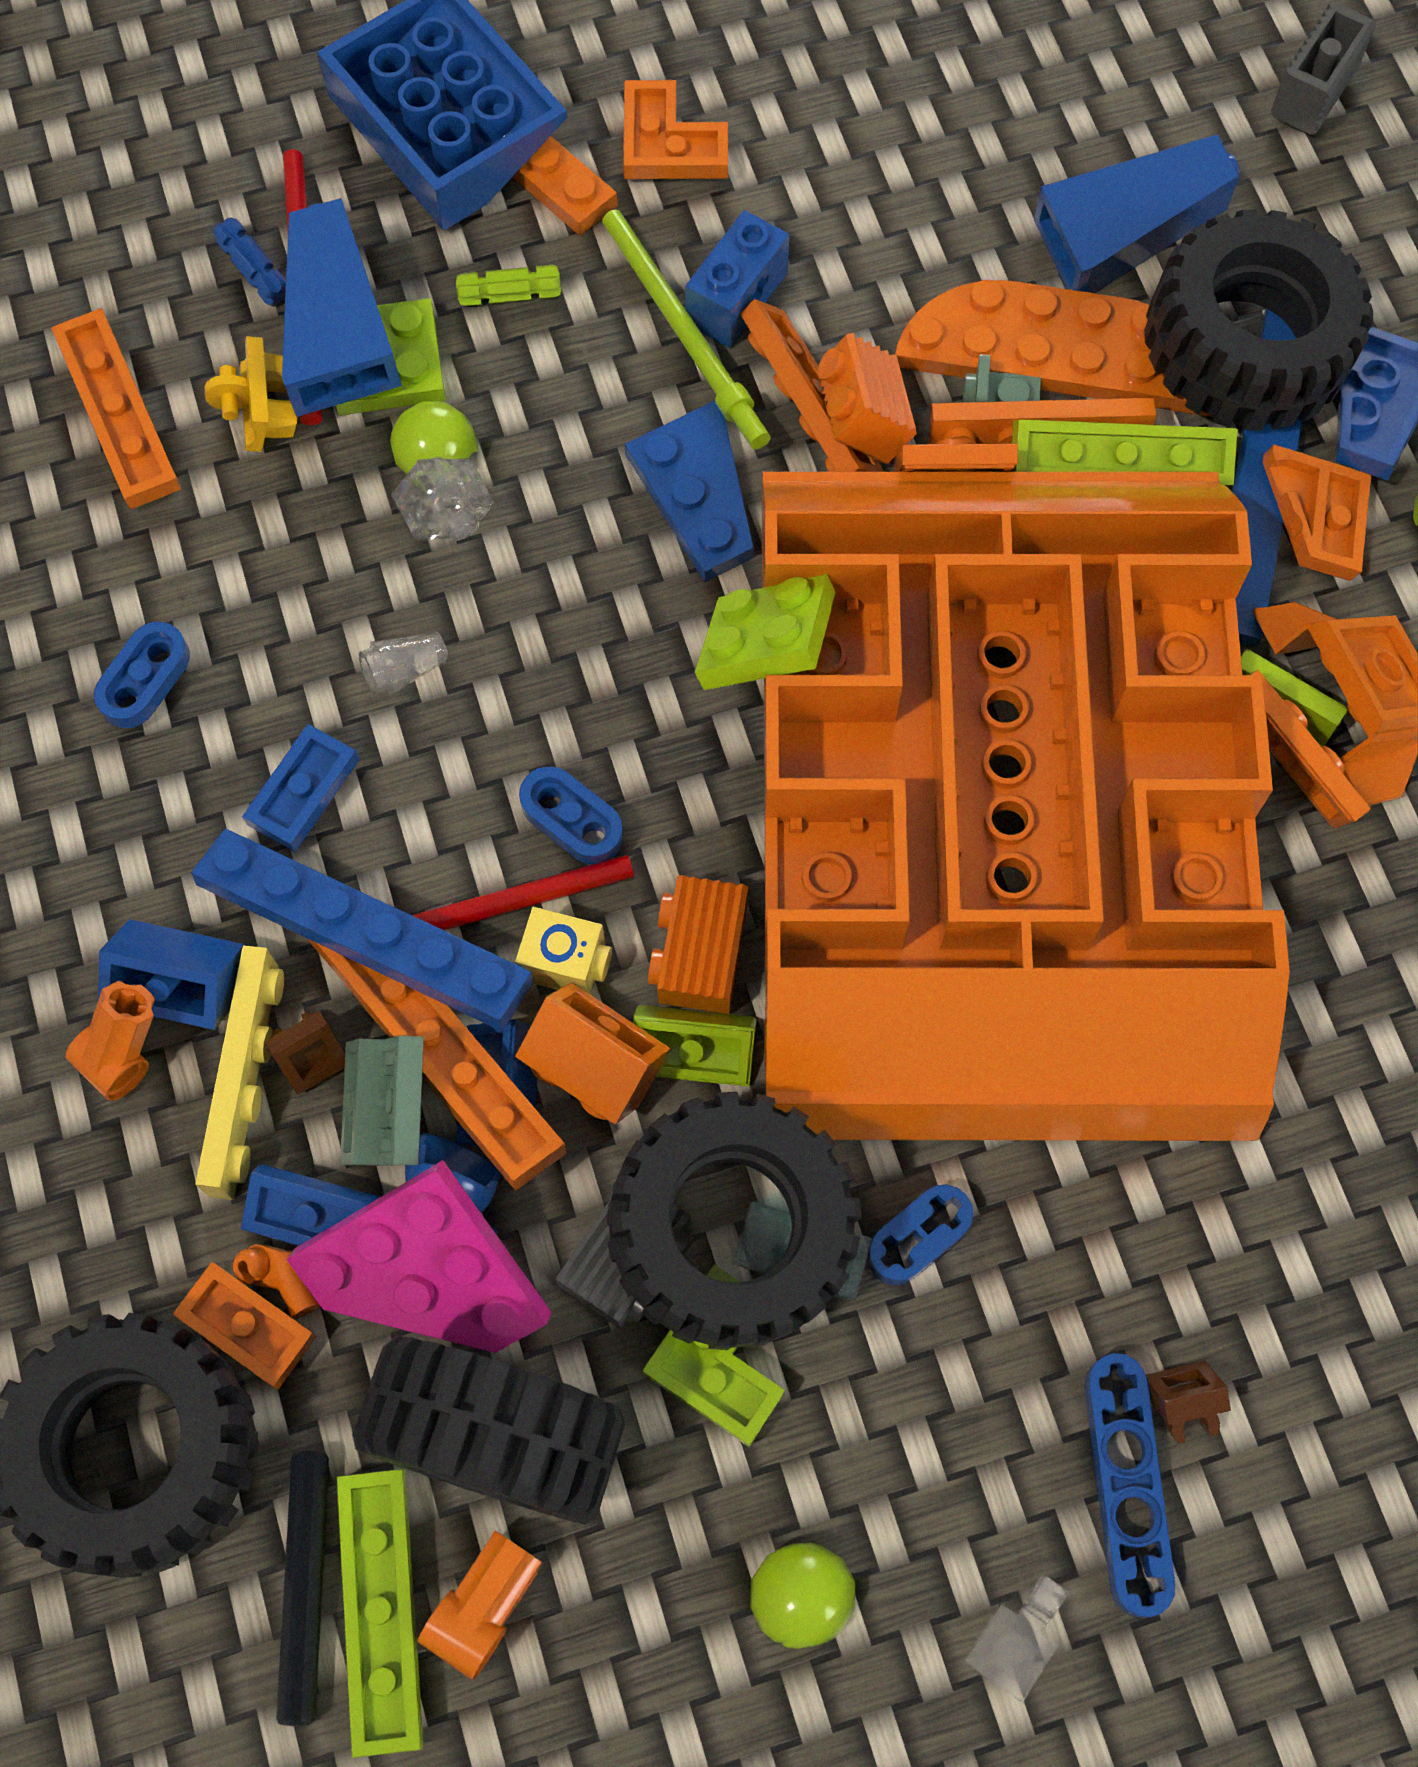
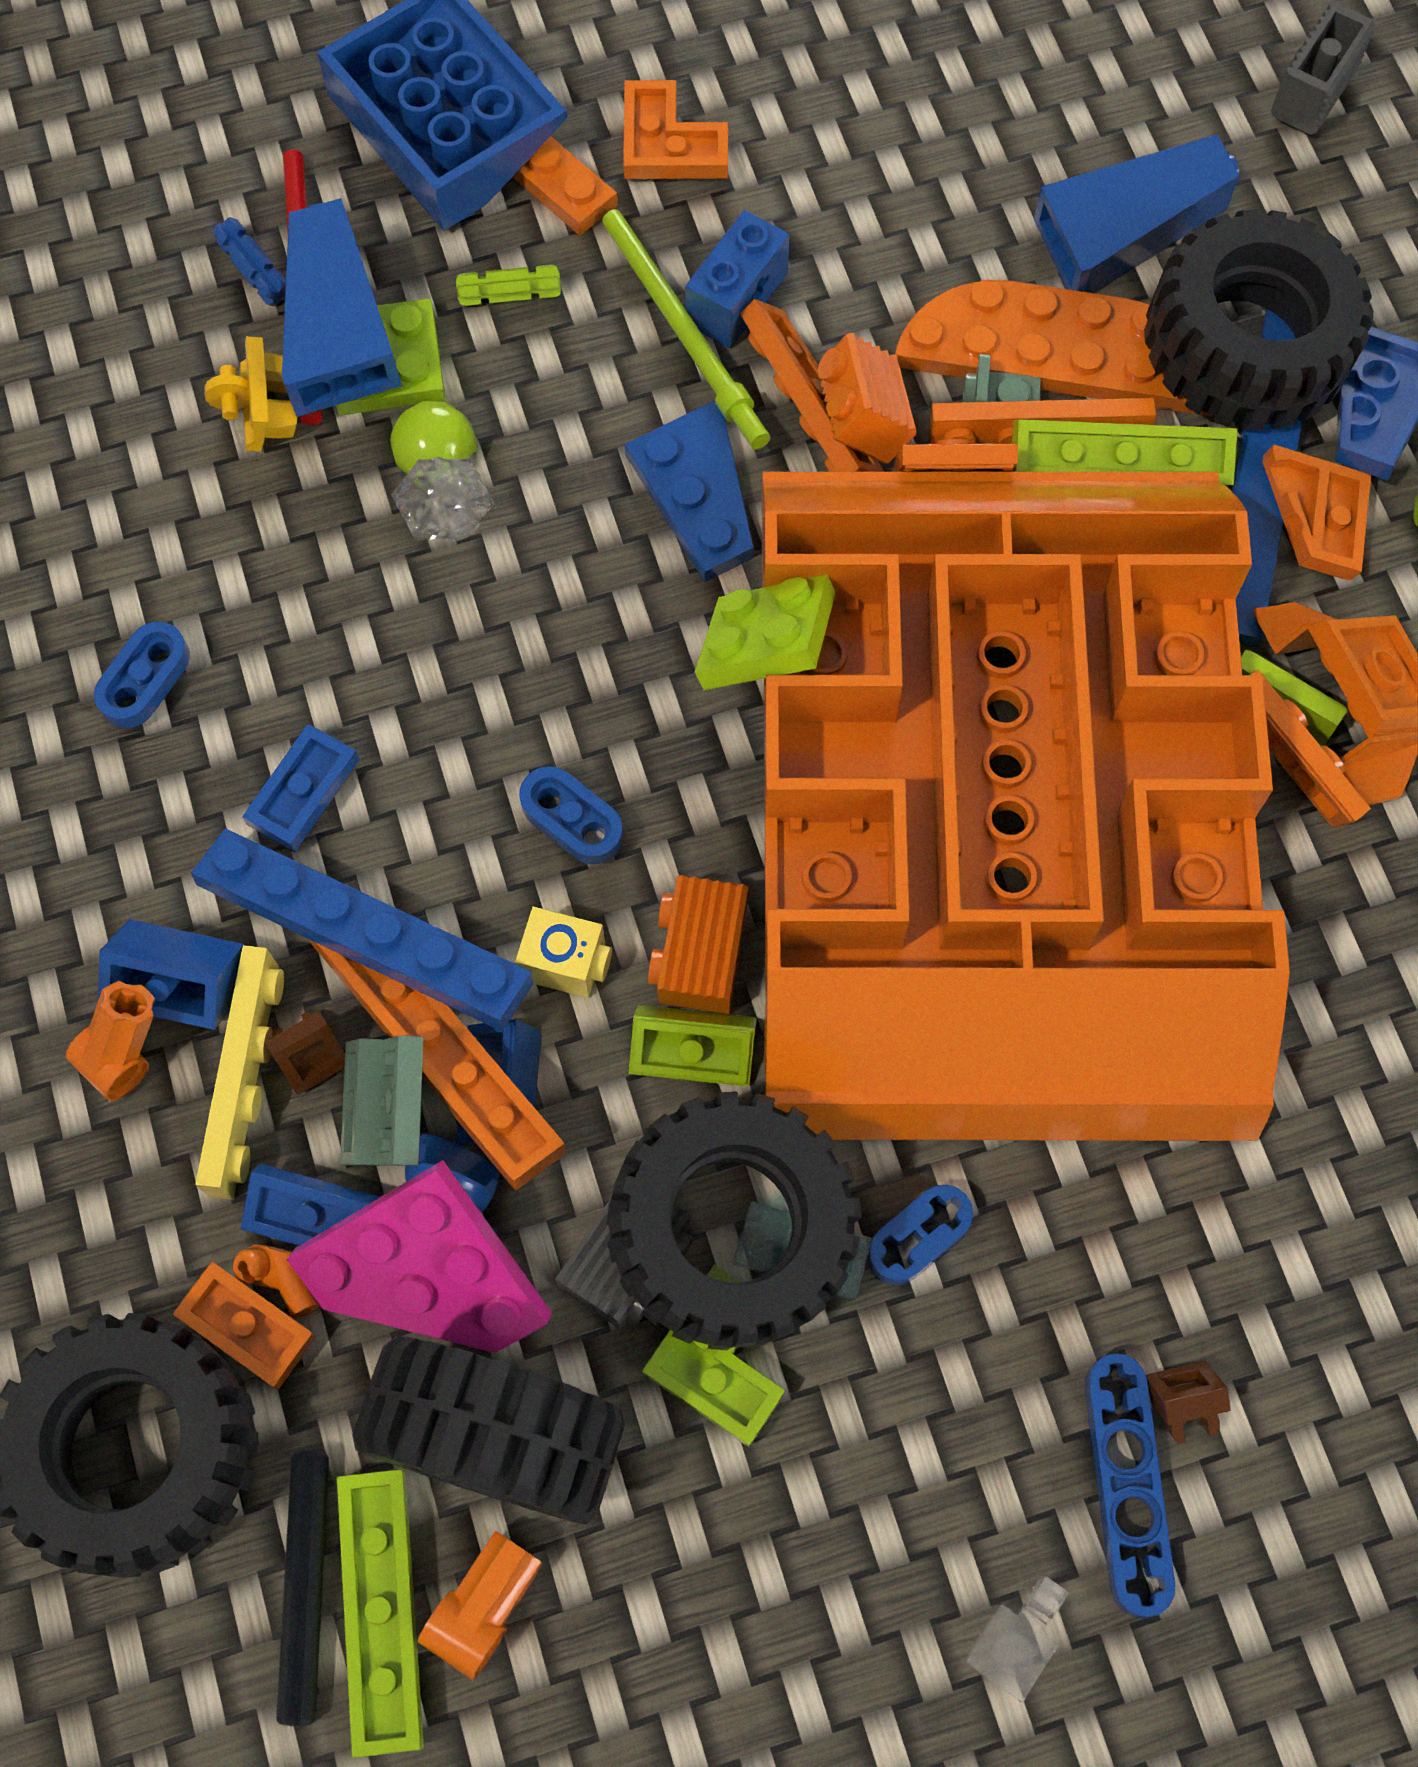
(116, 409): orange plate -> none
(400, 661): clear cone -> none
(529, 894): red bar -> none
(592, 1053): orange brick -> none
(802, 1595): lime hair -> none

